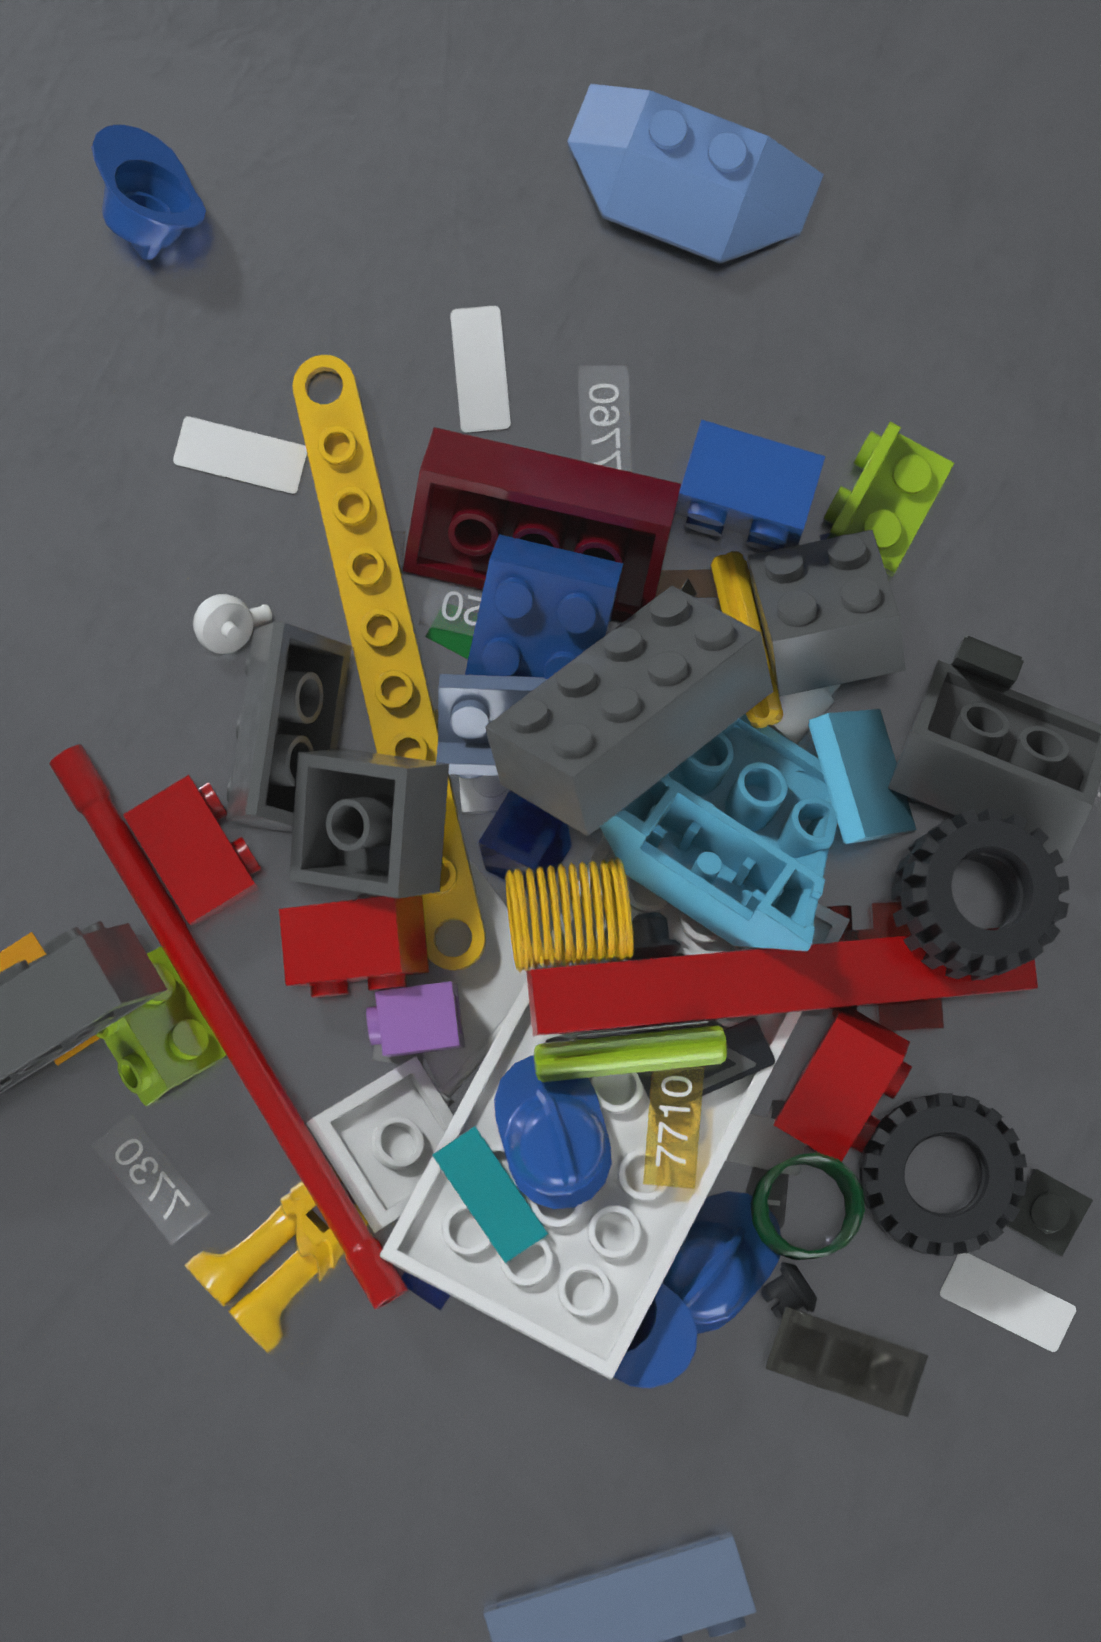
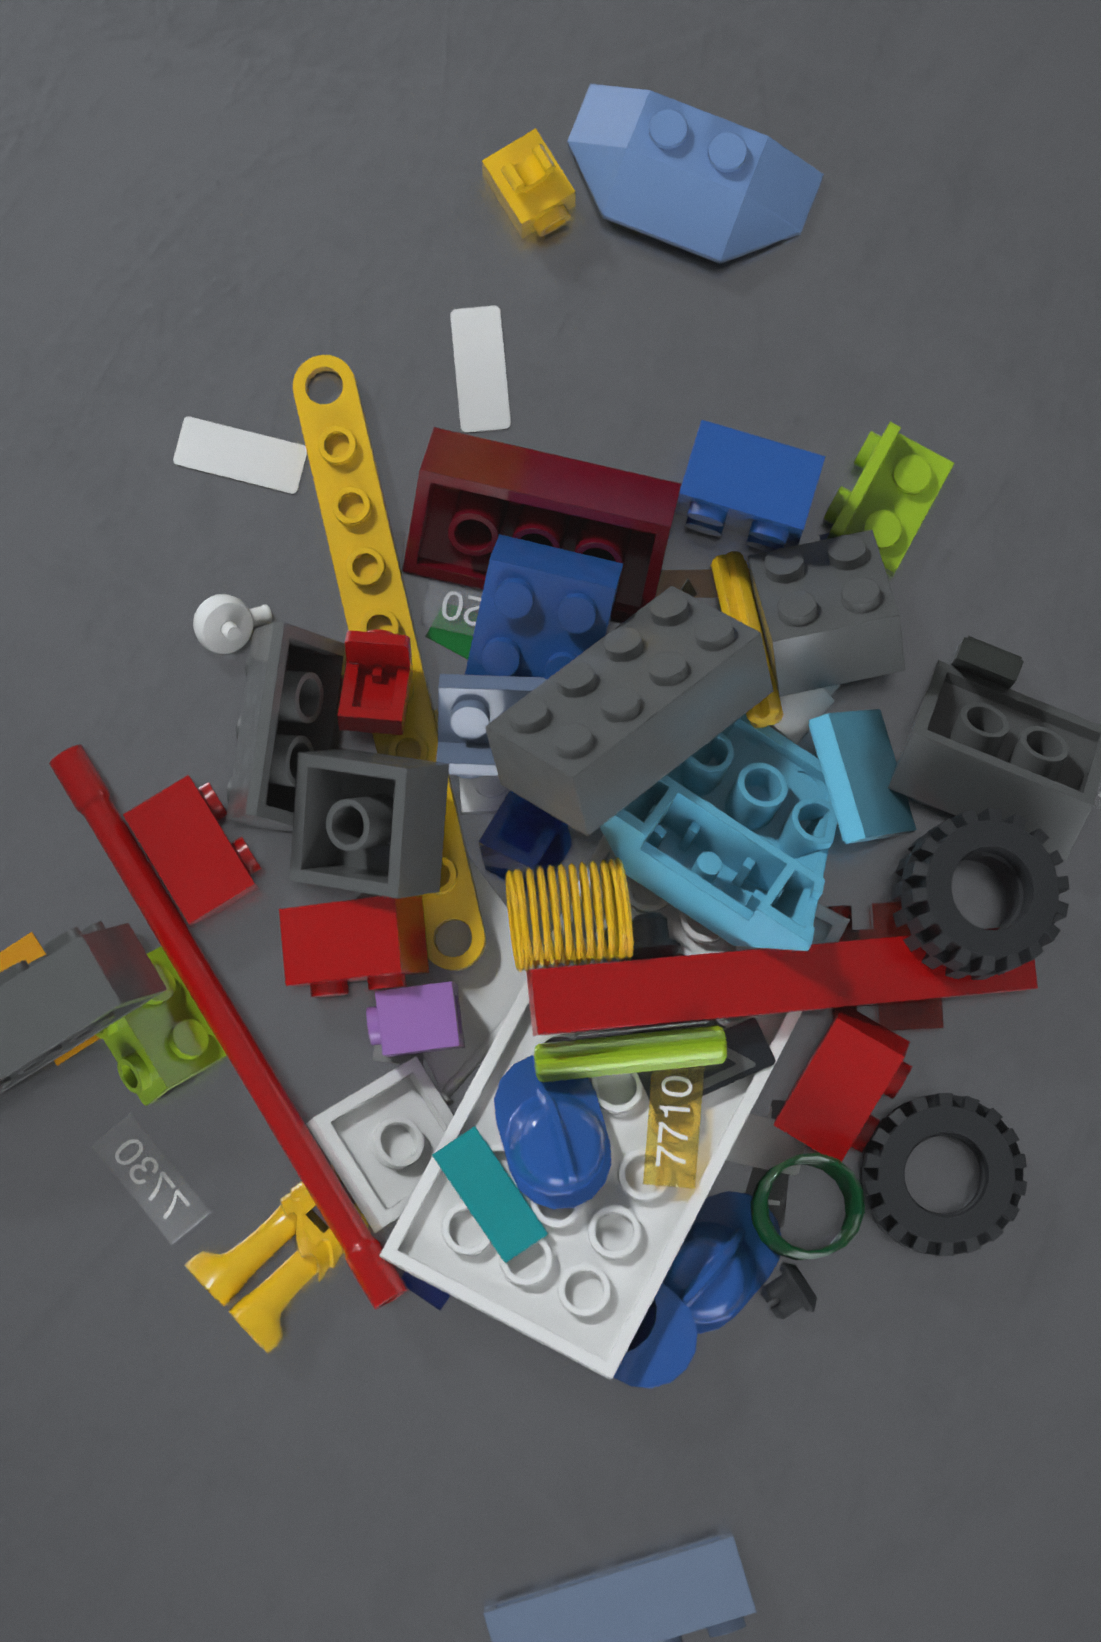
(145, 189): blue piece -> none
(376, 682): none -> red bracket
(530, 185): none -> yellow brick
(605, 415): clear sticker -> none
(846, 1361): clear smoke brick -> none
(1008, 1301): white sticker -> none
(1049, 1212): pearl dark grey plate -> none

